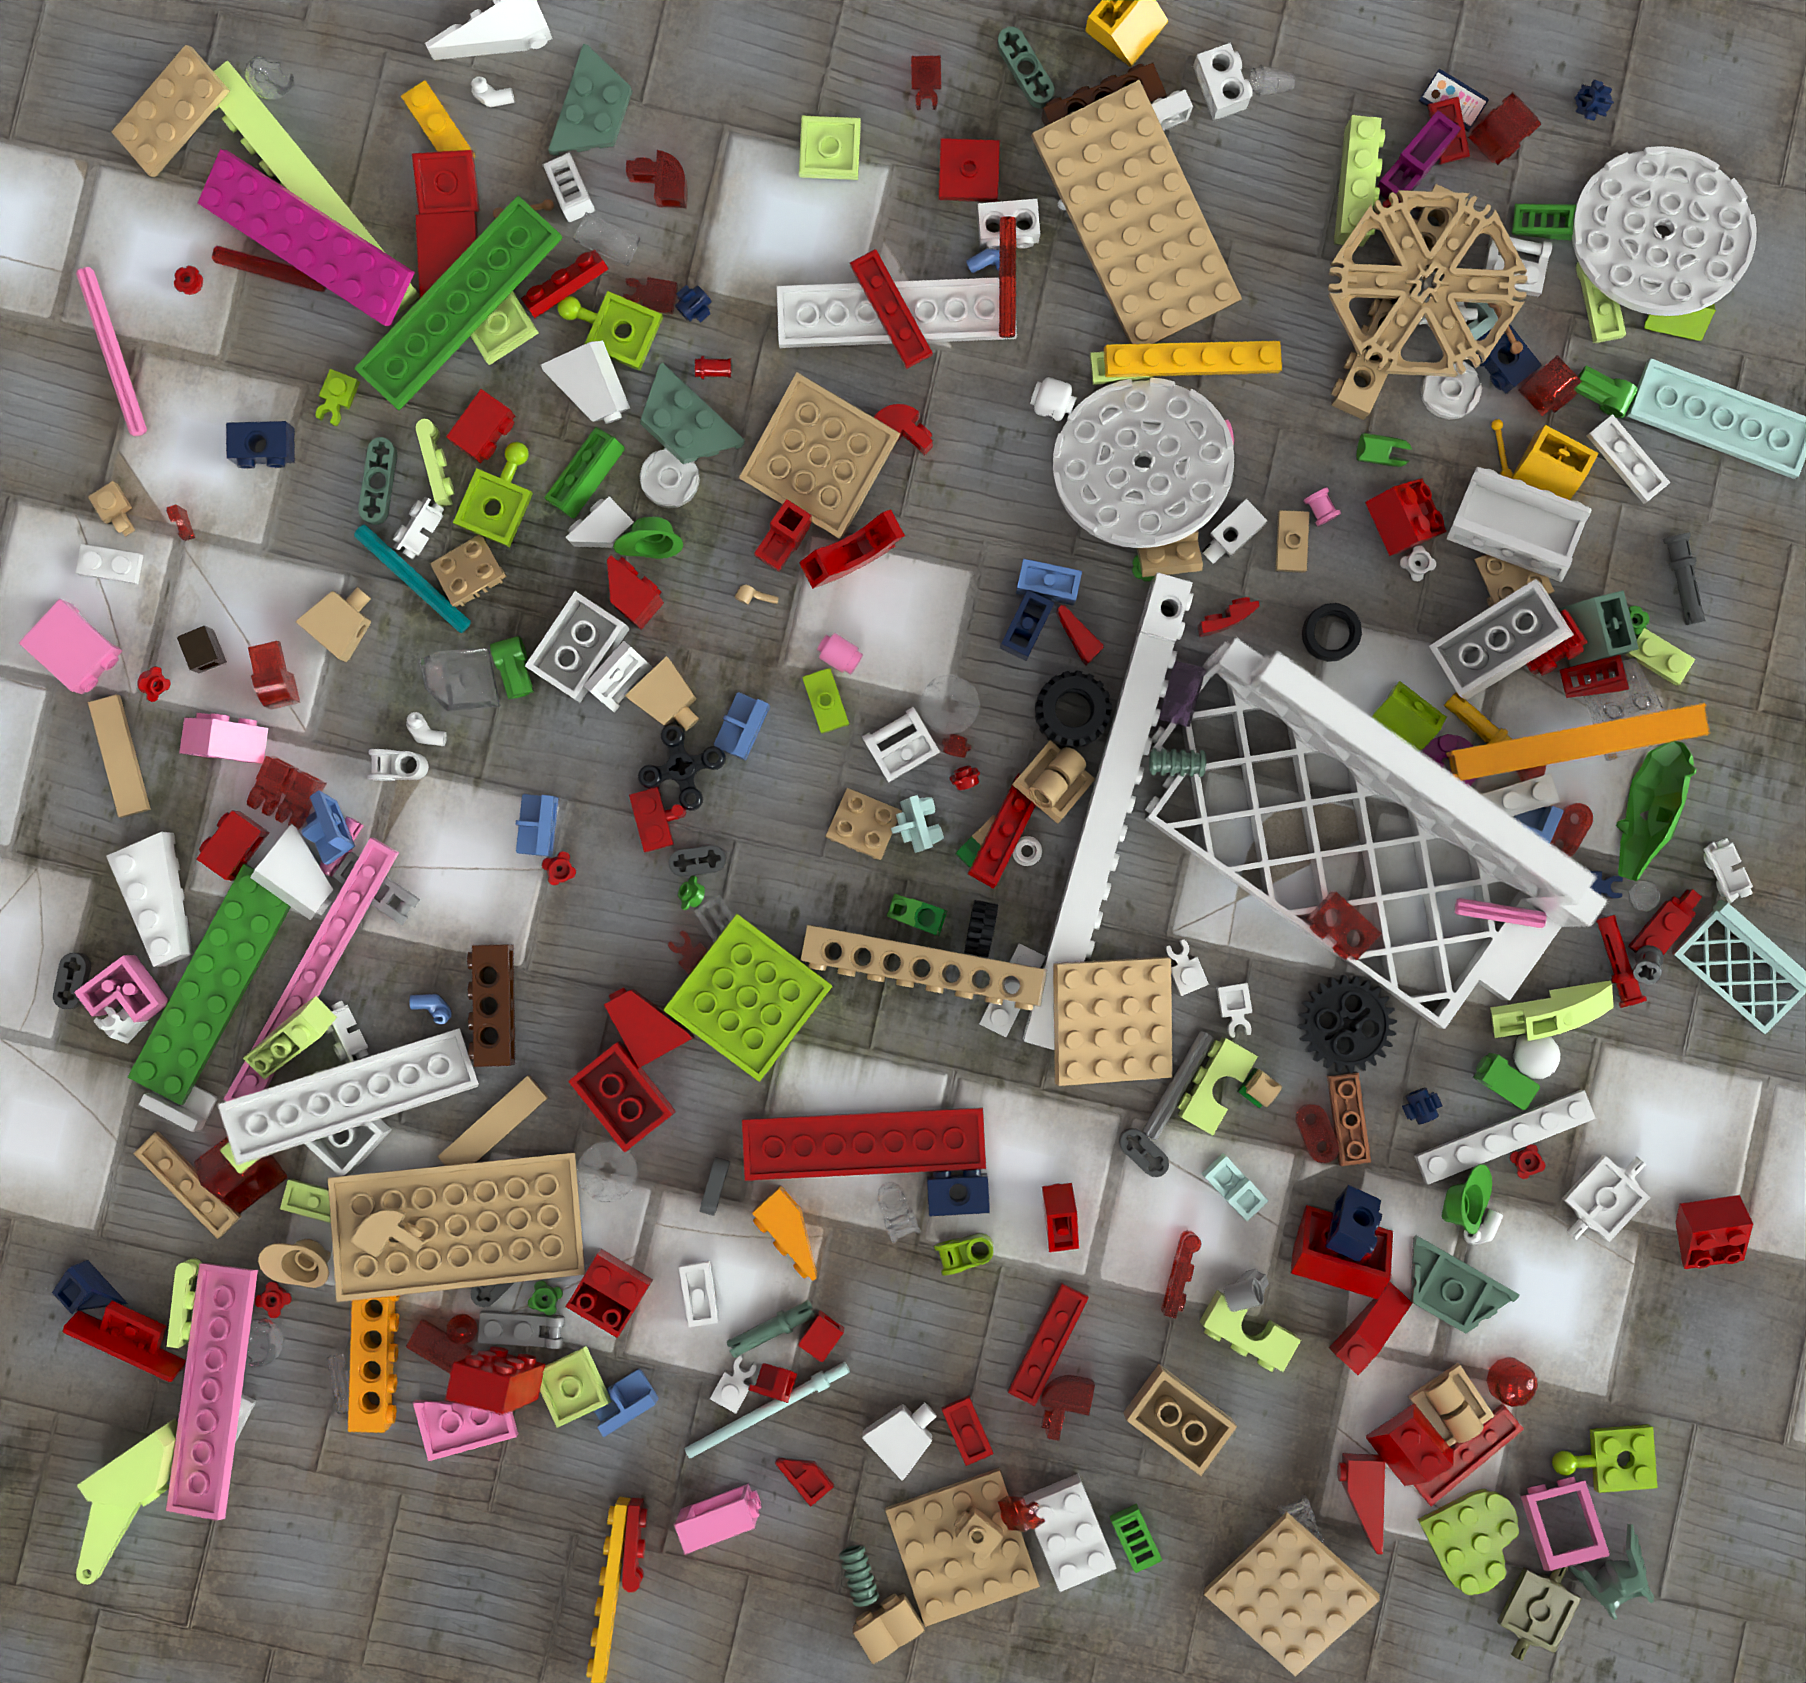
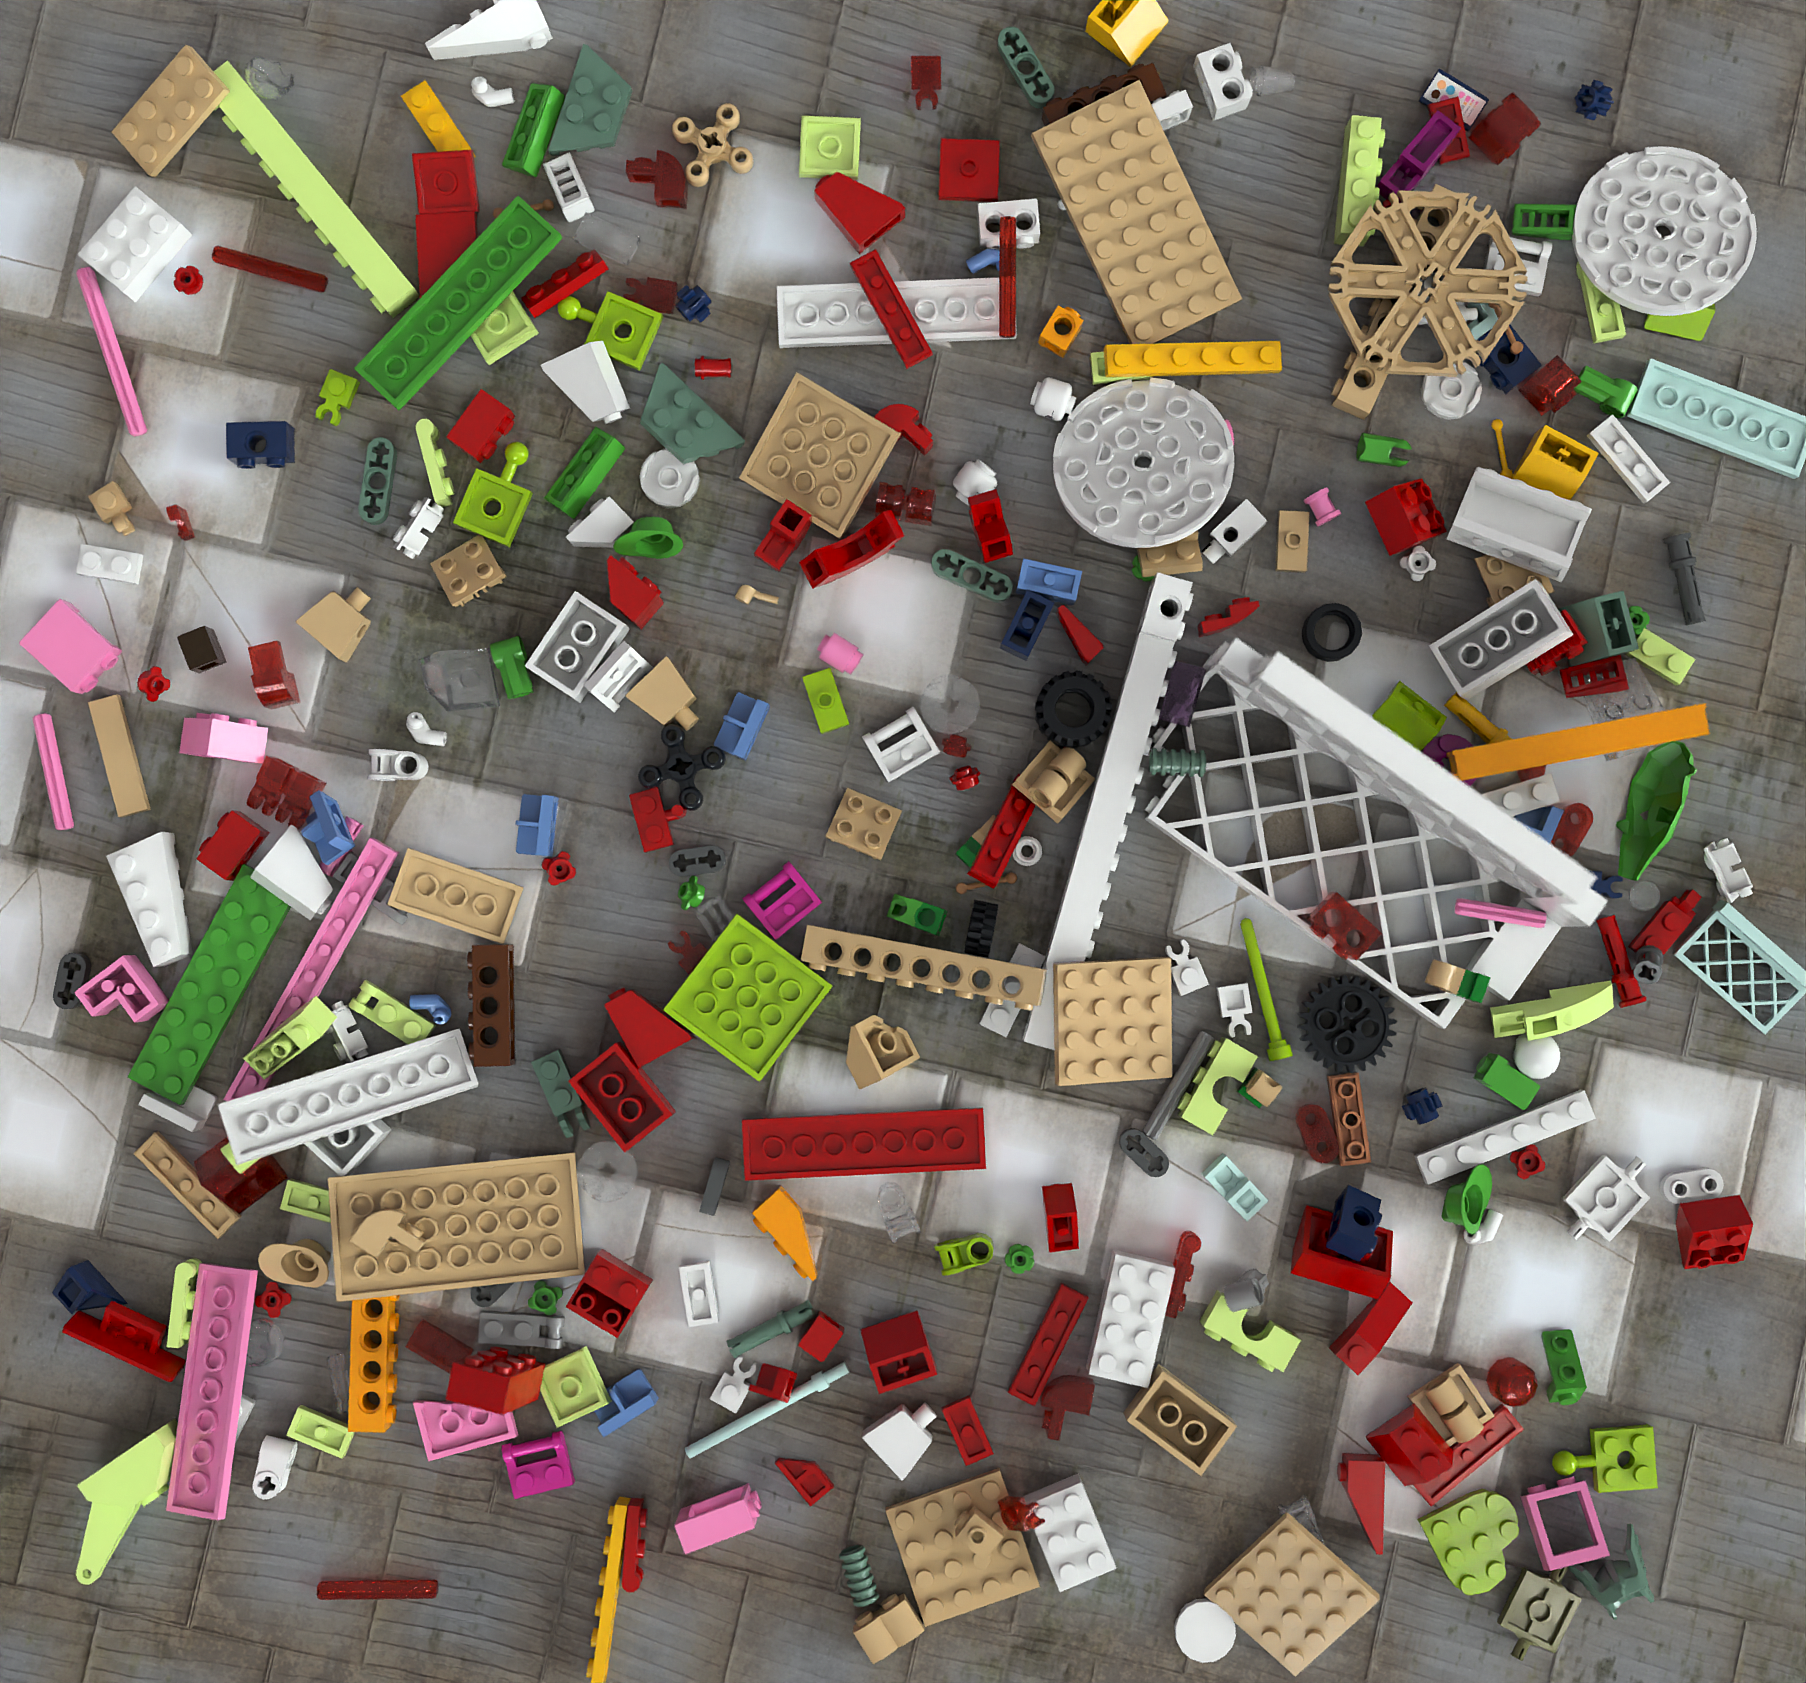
(53, 771): none -> bright pink axle
(119, 1025): white plate -> none
(135, 244): none -> white brick
(275, 1462): none -> white piece
(305, 237): dark pink plate -> none
(320, 1431): none -> yellowish green plate
(377, 1589): none -> clear red axle
(392, 1014): none -> yellowish green plate
(412, 578): teal axle -> none
(455, 896): none -> tan plate
(464, 1321): clear red plate -> none
(495, 1124): tan tile -> none
(534, 129): none -> bright green slope
(539, 1474): none -> dark pink plate
(561, 1096): none -> sand green hinge
(709, 136): none -> tan gear
(787, 909): none -> dark pink plate
(857, 210): none -> red slope
(877, 1051): none -> tan slope
(898, 1352): none -> red slope
(913, 824): light aqua hips -> none
(918, 504): none -> clear red legs
(948, 574): none -> sand green beam
(962, 888): none -> medium nougat hinge
(974, 479): none -> white head
(974, 1202): dark blue brick -> none
(989, 526): none -> red brick
(1018, 1250): none -> bright green plate
(1059, 343): none -> light orange brick
(1124, 1517): bright green slope -> none
(1130, 1318): none -> white brick
(1204, 1631): none -> white tile
(1278, 1047): none -> lime piece
(1454, 1288): sand green wing -> none
(1457, 981): none -> leg
(1564, 1366): none -> bright green bracket
(1693, 1185): none -> white plate

